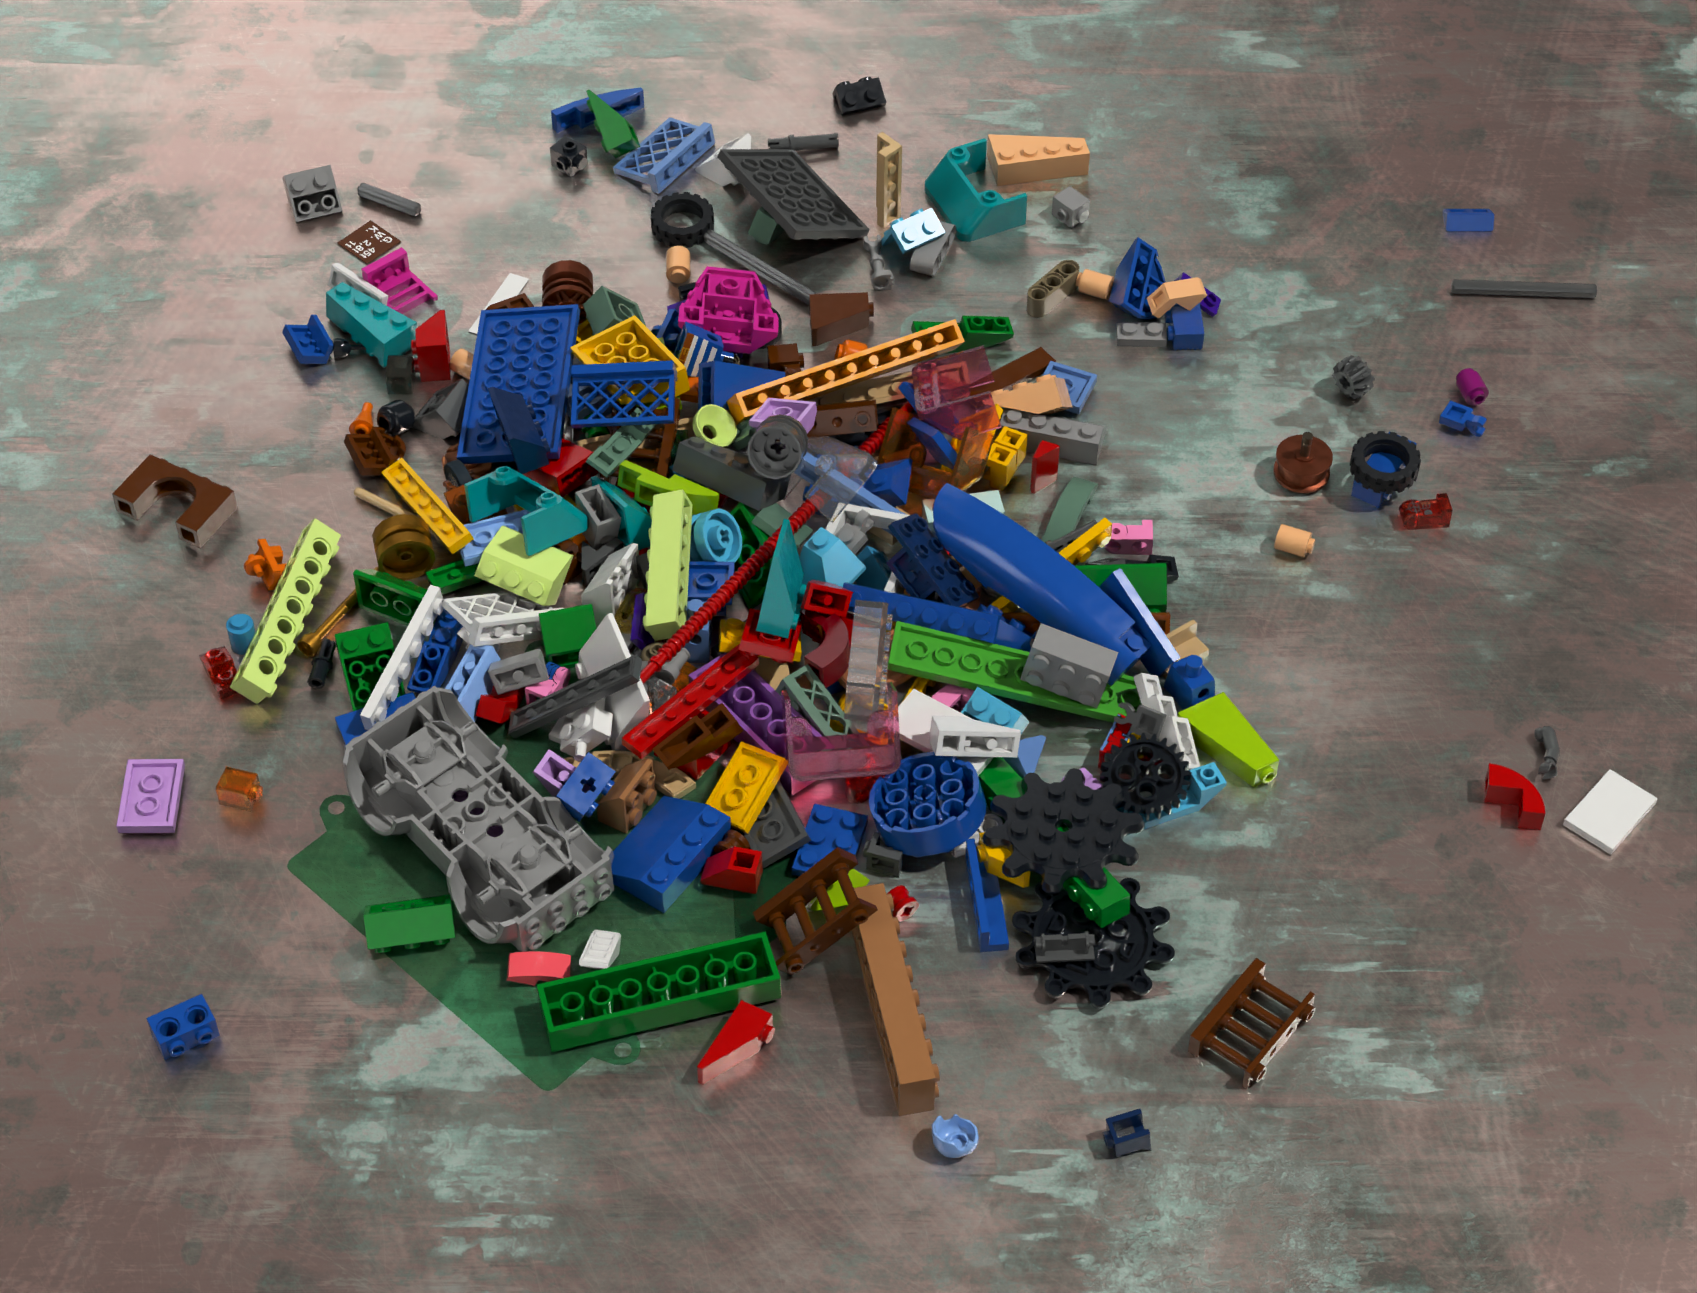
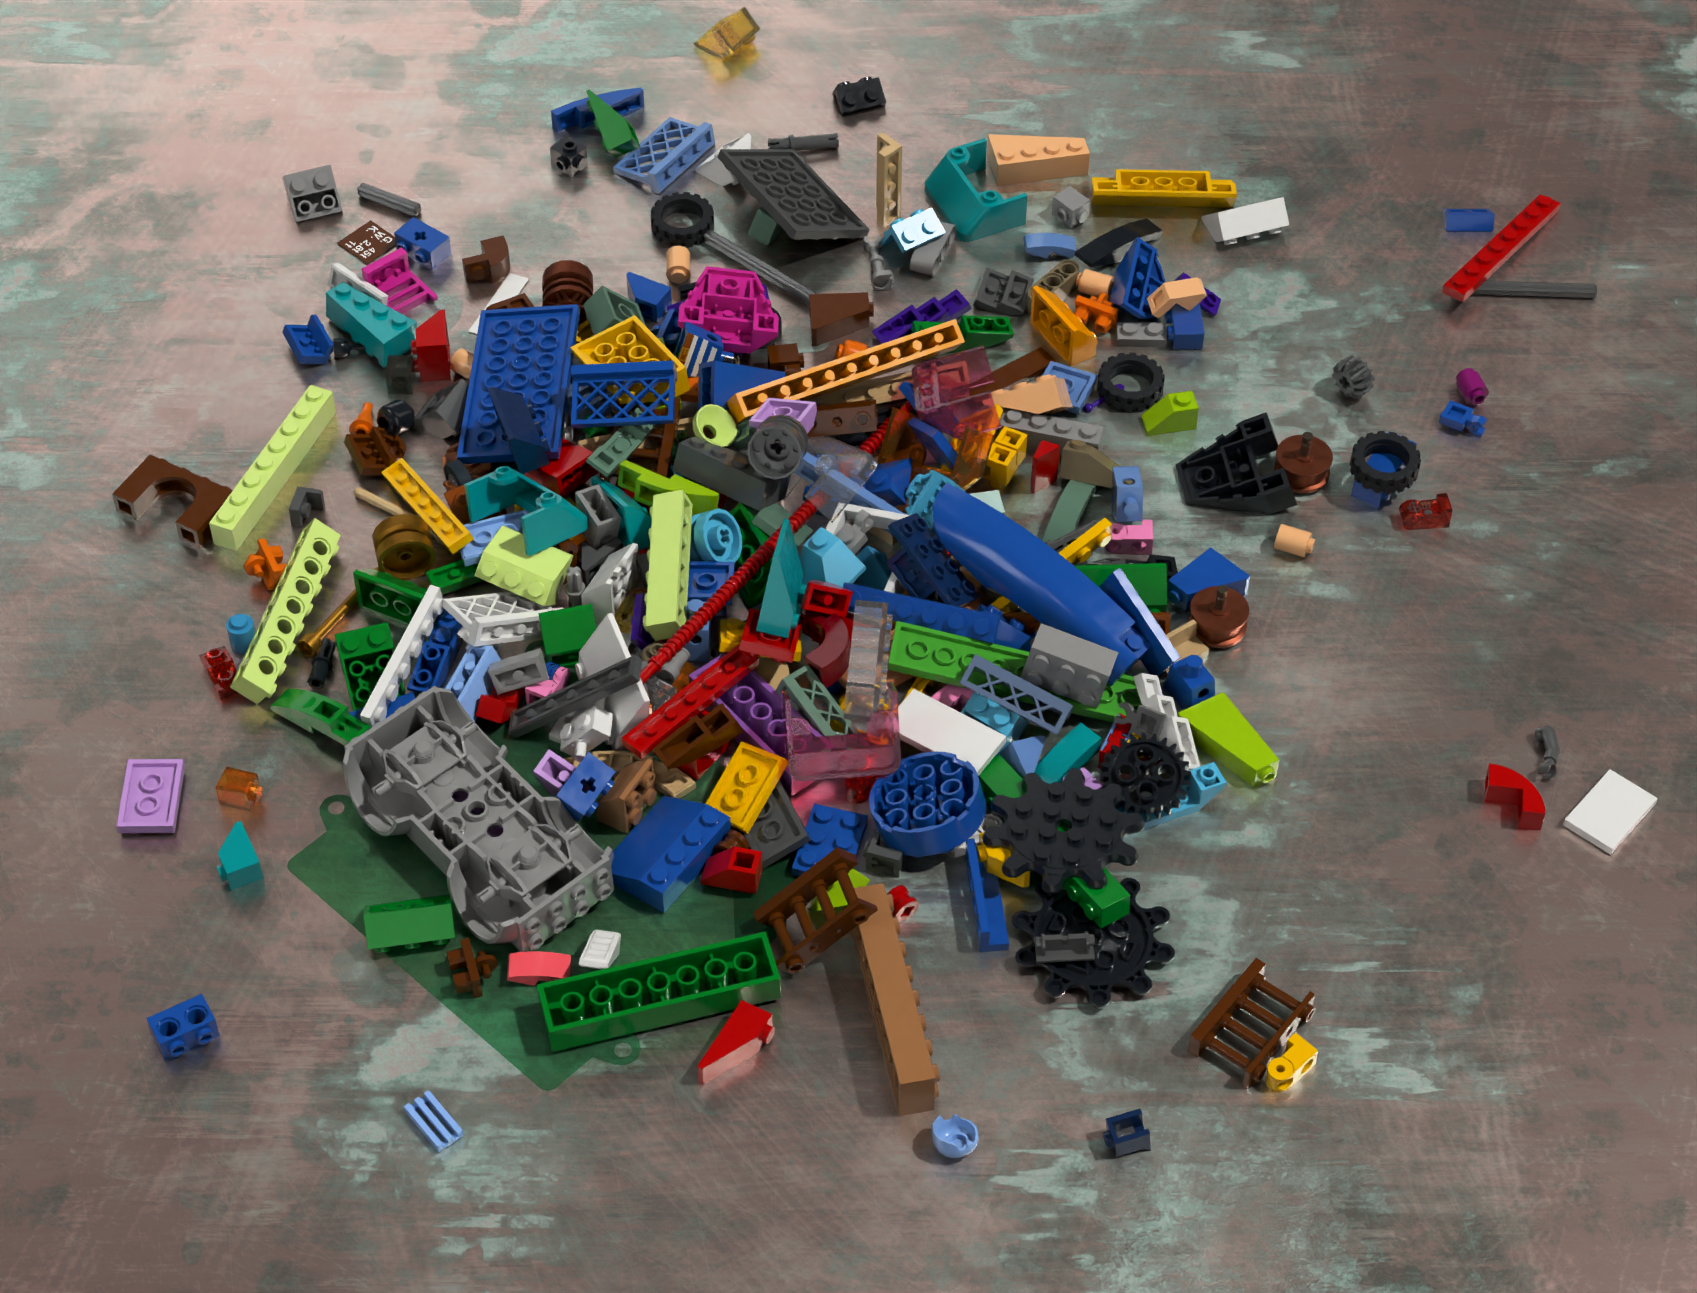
(238, 859): none -> teal slope
(272, 468): none -> yellowish green brick
(303, 502): none -> dark grey bracket
(319, 713): none -> green slope
(421, 1104): none -> light blue tile
(423, 243): none -> blue brick
(470, 979): none -> reddish brown hips
(492, 263): none -> reddish brown brick
(574, 586): none -> light grey axle
(649, 295): none -> blue slope
(729, 35): none -> clear yellow slope
(923, 492): none -> medium azure slope
(944, 310): none -> dark purple slope
(972, 738): white slope -> none
(1002, 292): none -> dark grey slope
(1020, 686): none -> sand blue fence
(1044, 243): none -> medium blue slope
(1061, 327): none -> light orange slope
(1069, 753): none -> teal slope
(1086, 465): none -> dark tan slope
(1090, 407): none -> dark purple hinge
(1098, 310): none -> orange hips
(1114, 244): none -> black slope
(1127, 499): none -> medium blue torso
(1133, 364): none -> black tyre
(1163, 189): none -> yellow slope
(1171, 414): none -> lime slope
(1205, 571): none -> blue slope
(1219, 616): none -> copper wheel
(1229, 474): none -> black wedge
(1247, 221): none -> white slope
(1292, 1065): none -> yellow leg
(1501, 248): none -> red plate

